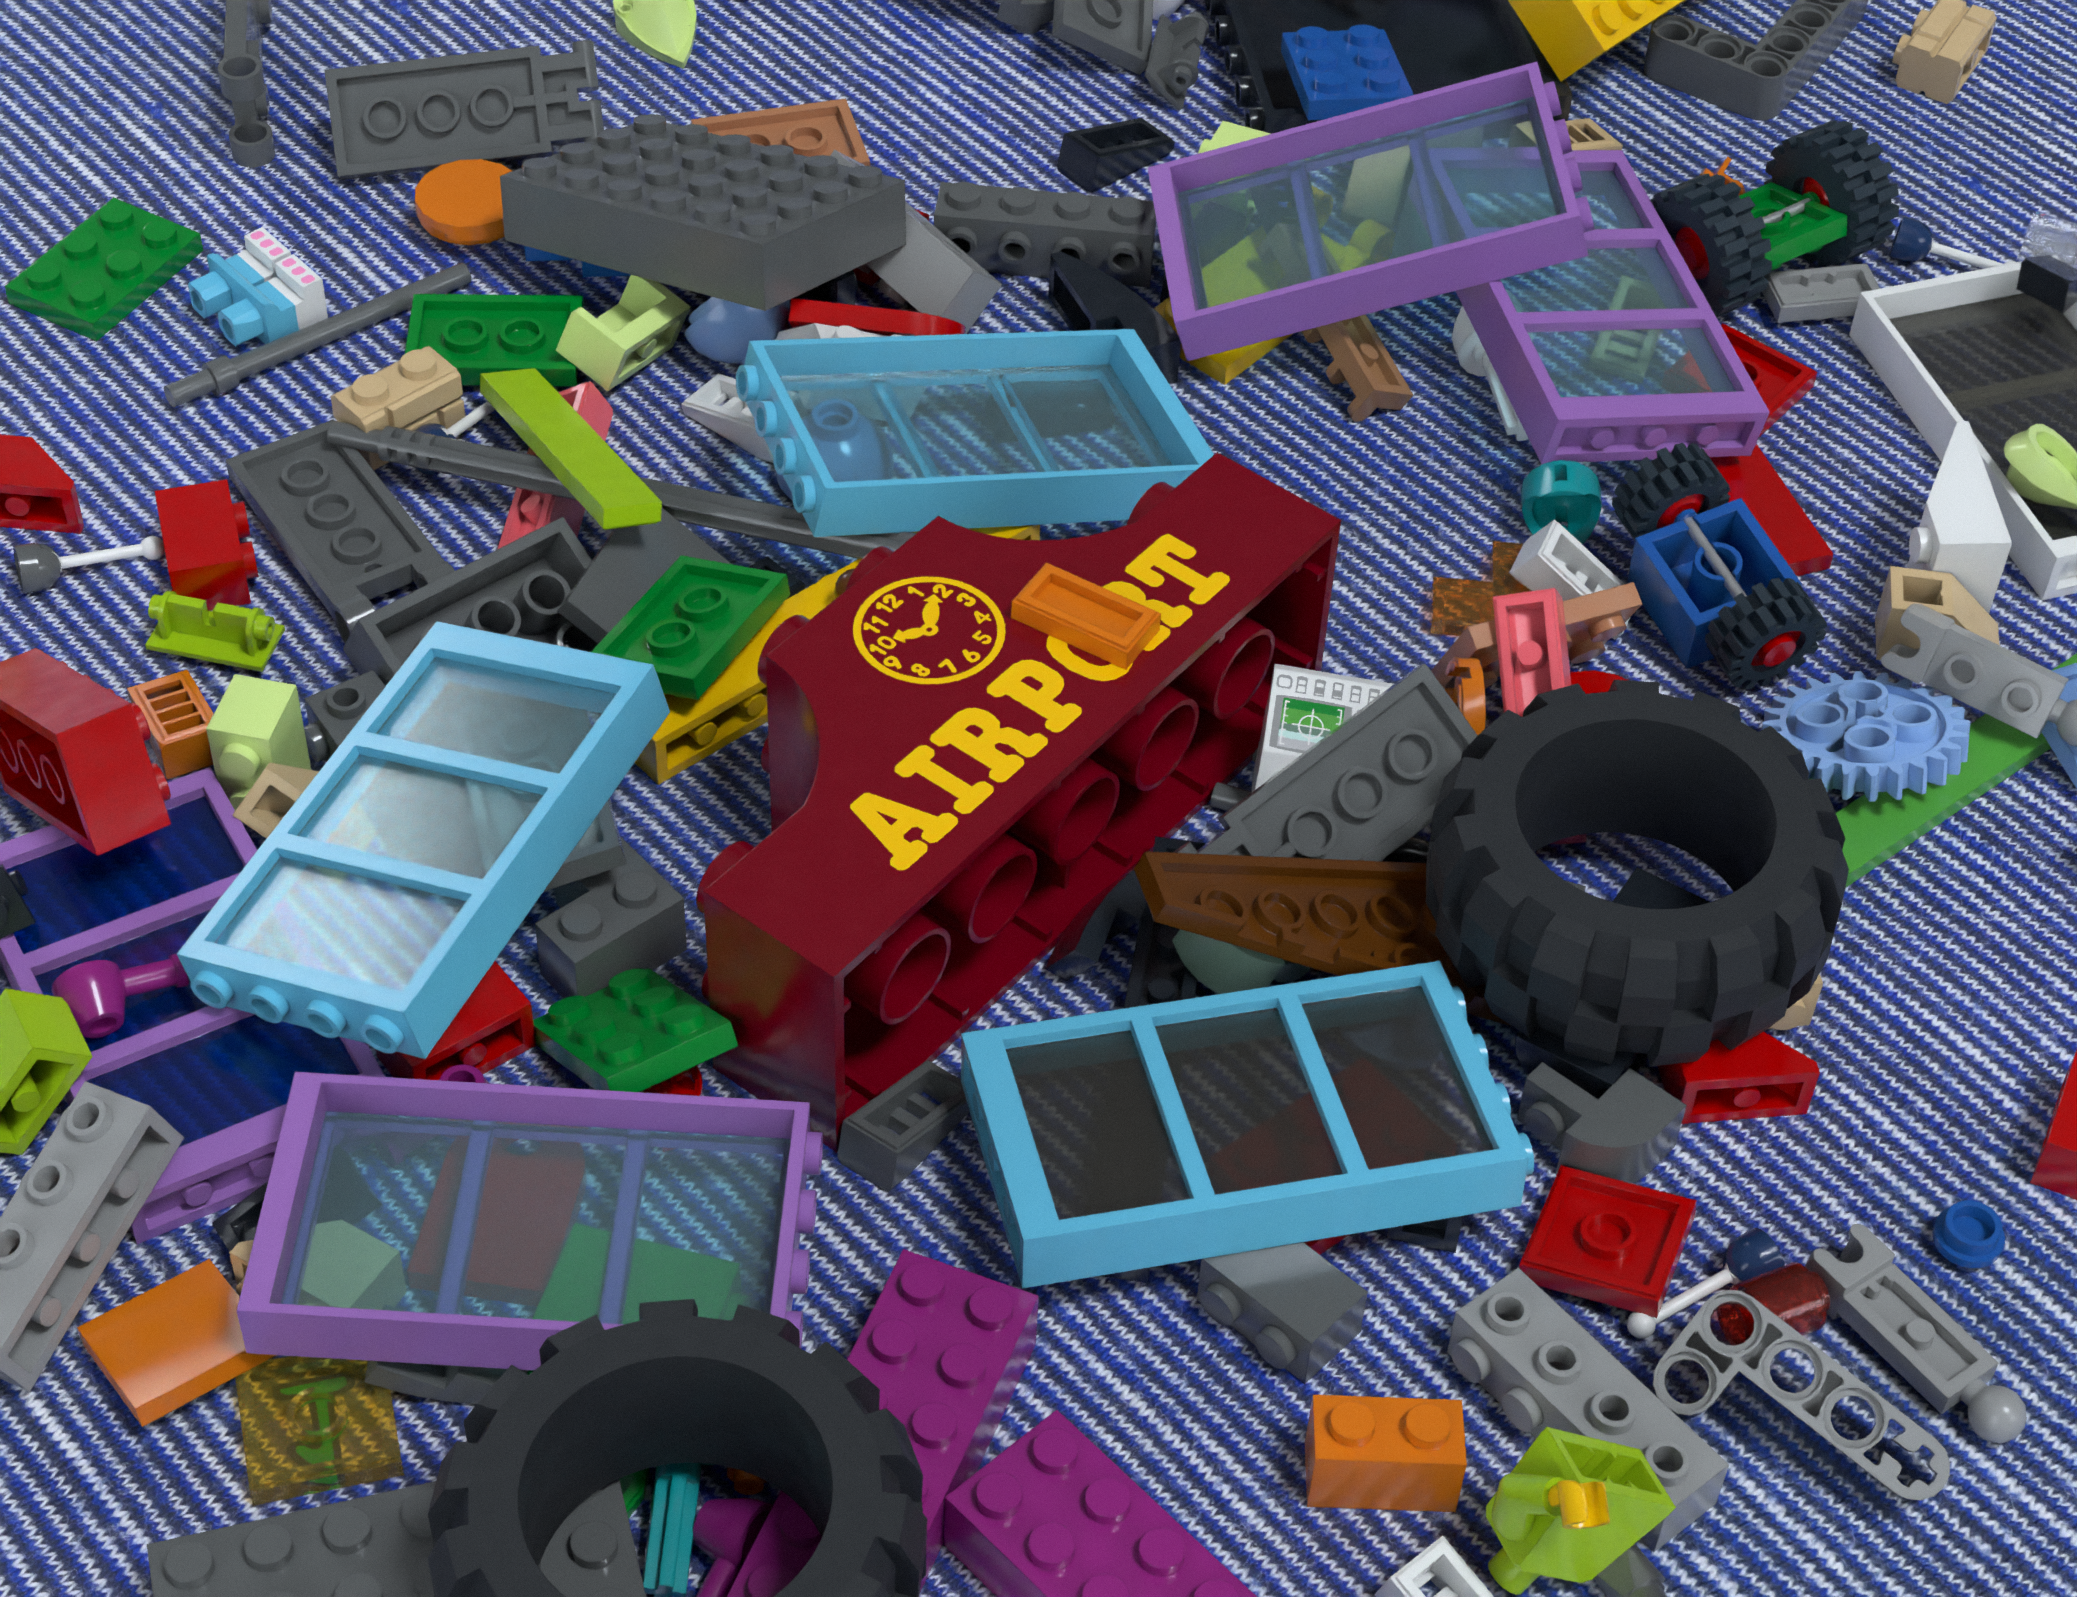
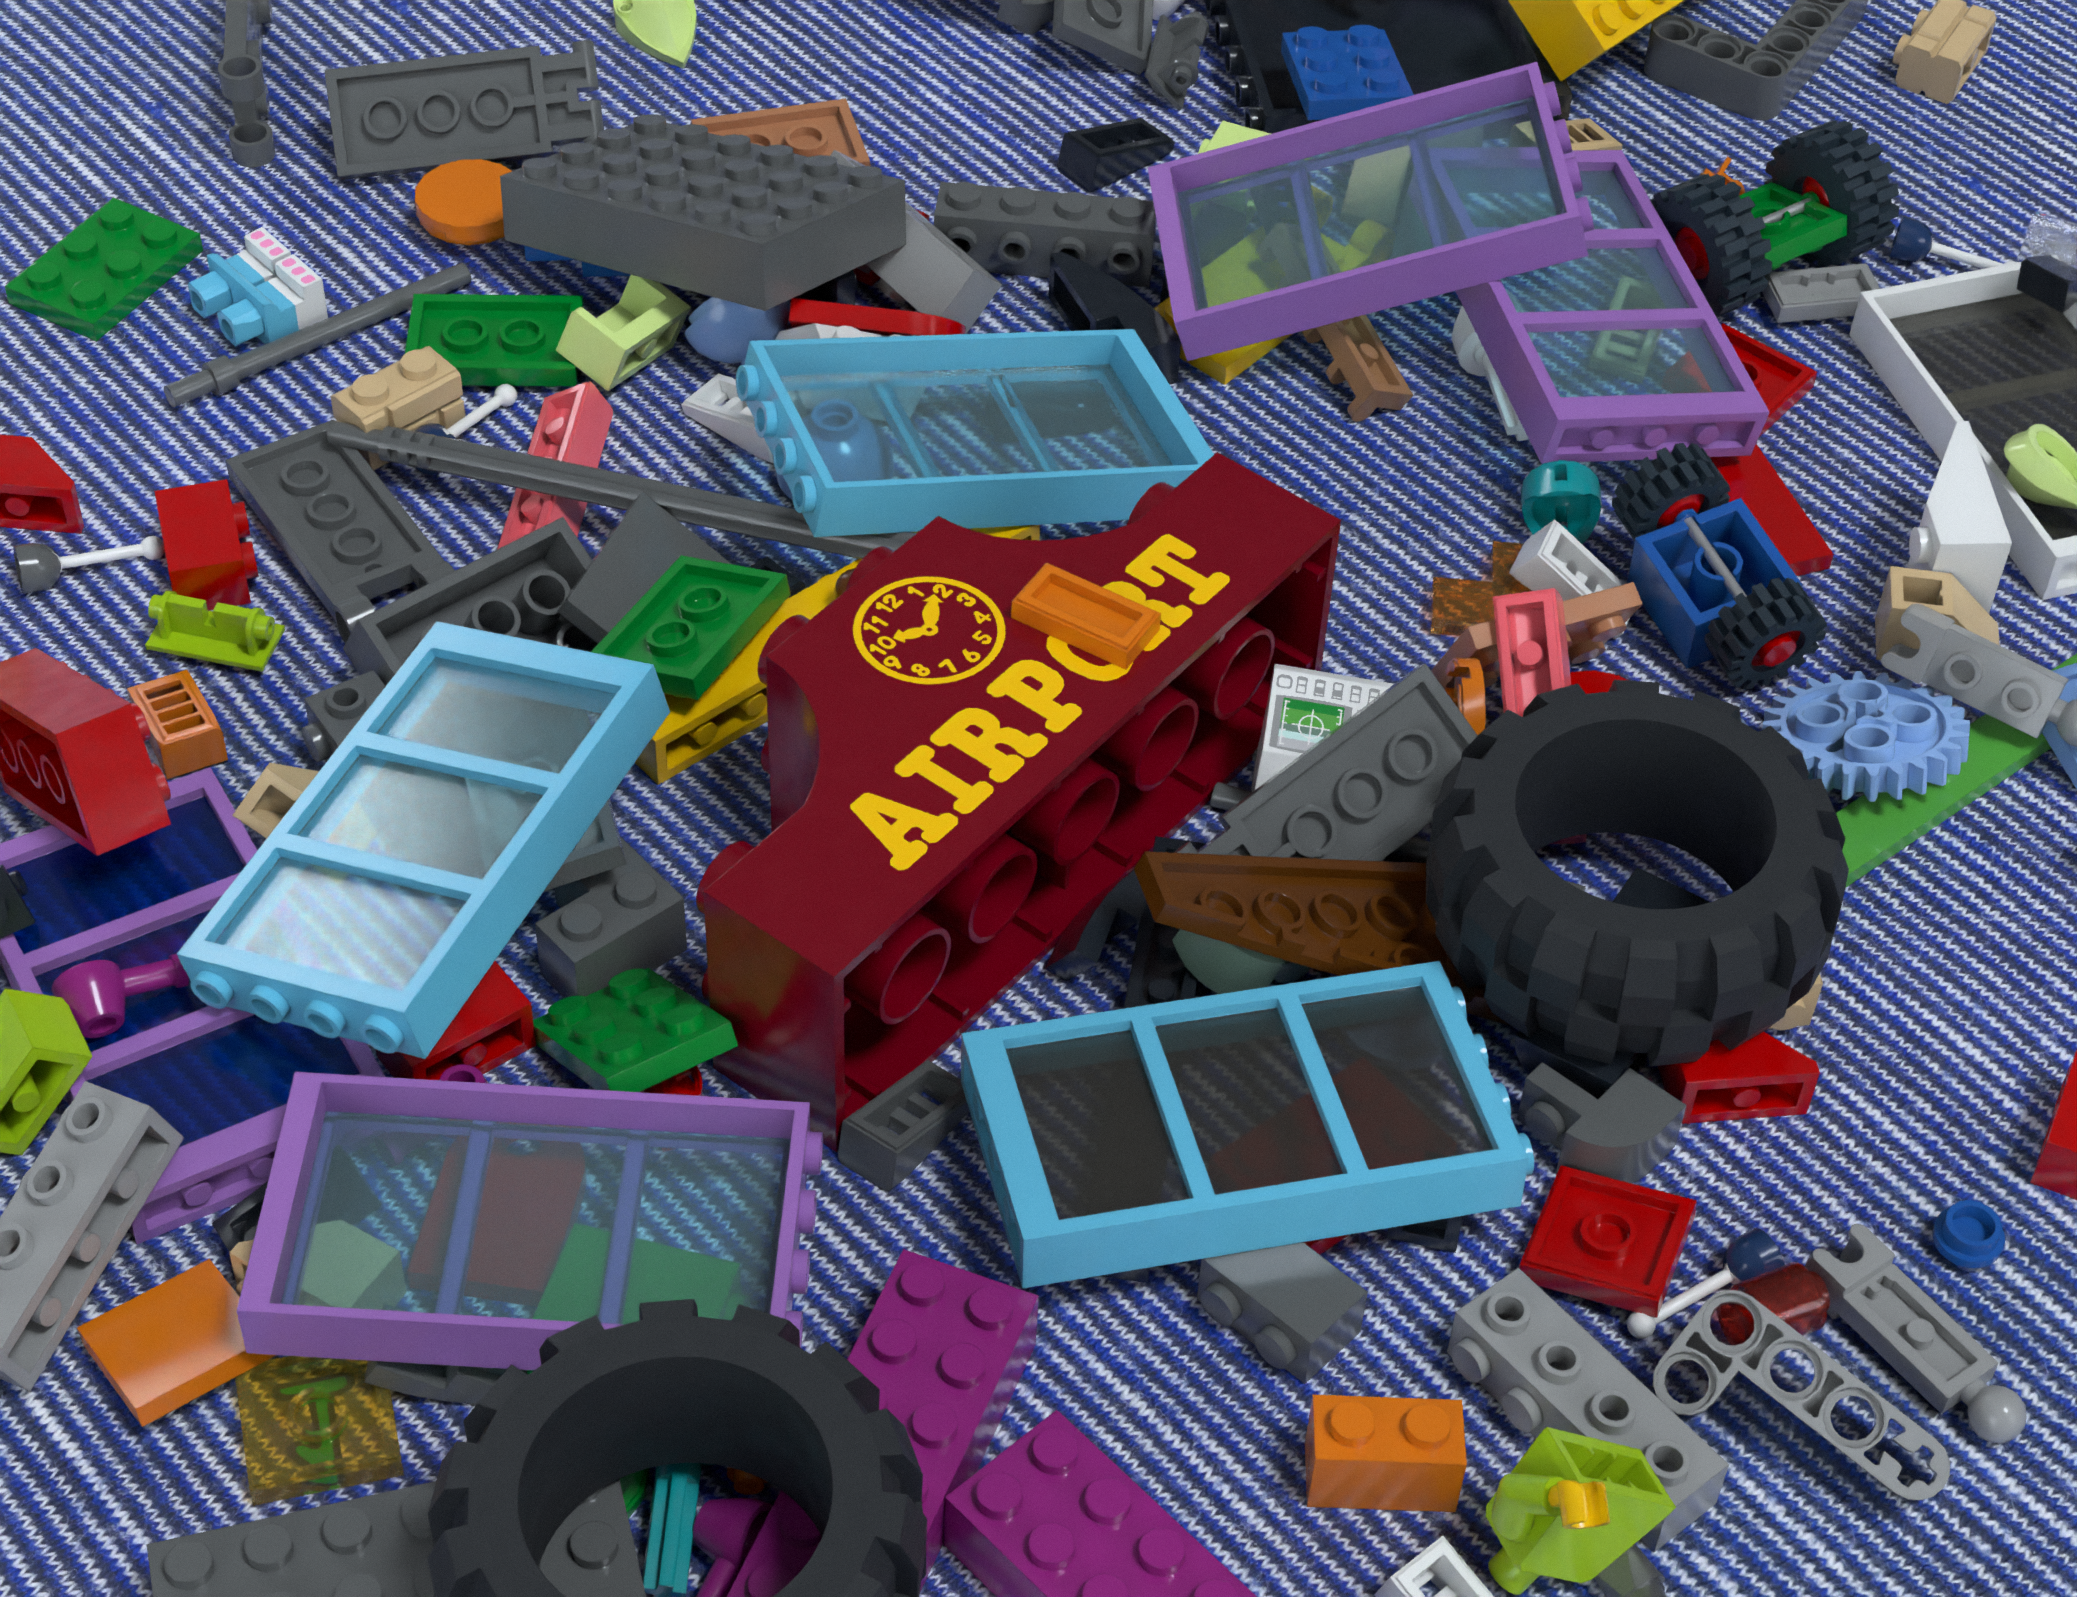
(255, 726): yellowish green brick -> none
(571, 449): lime tile -> none

